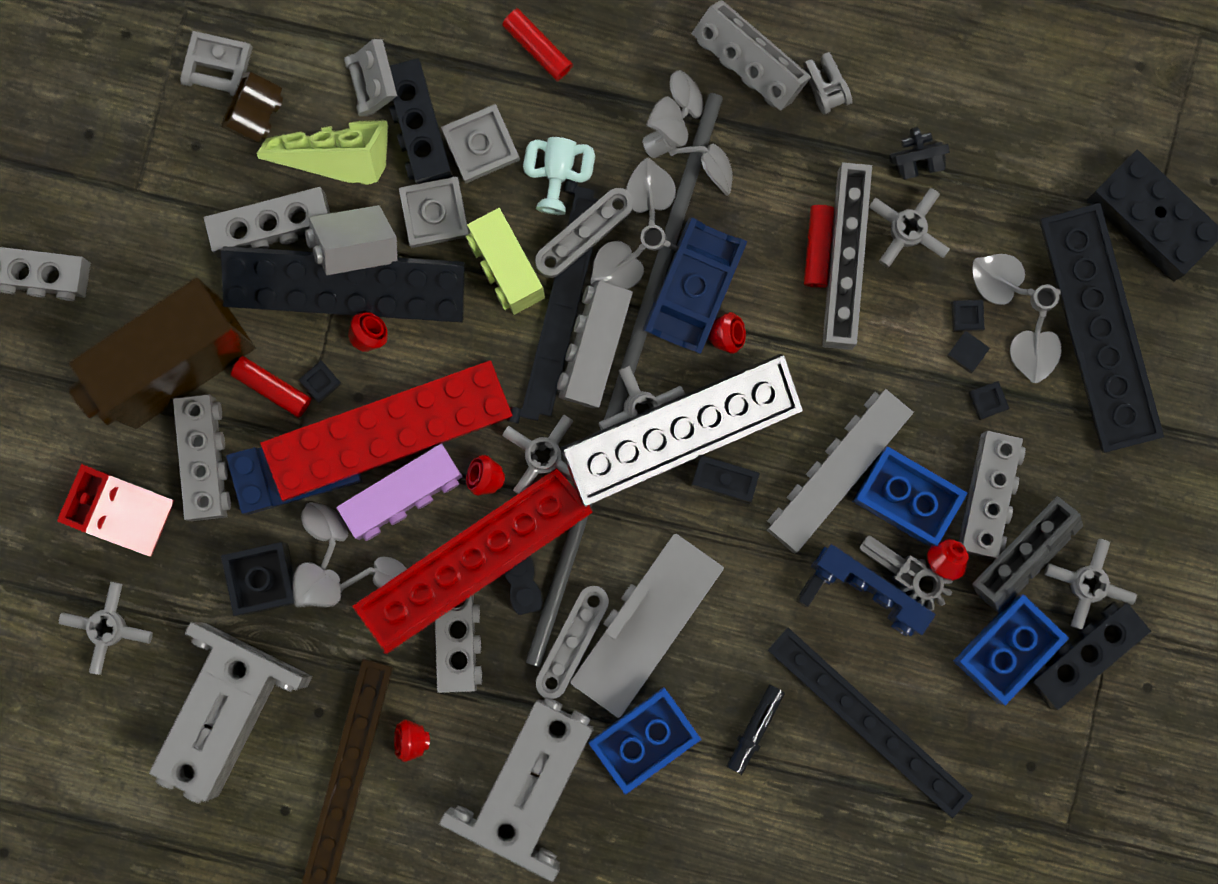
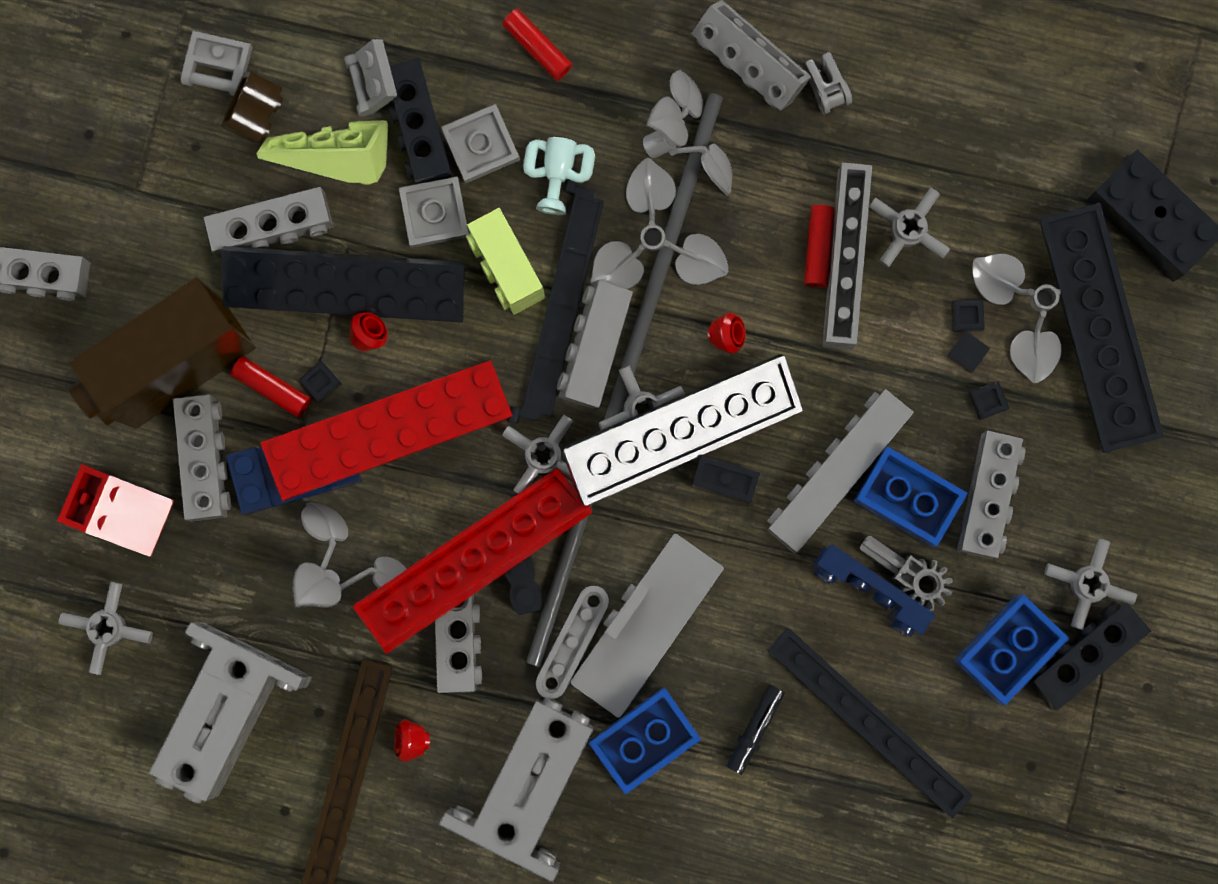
(259, 578): black brick -> none
(352, 240): light grey brick -> none
(399, 492): lavender brick -> none
(484, 476): red cone -> none
(584, 232): light grey plate -> none
(694, 286): dark blue piece -> none
(809, 590): black tile -> none
(933, 154): black hips -> none
(948, 559): red cone -> none
(1028, 554): dark grey brick -> none

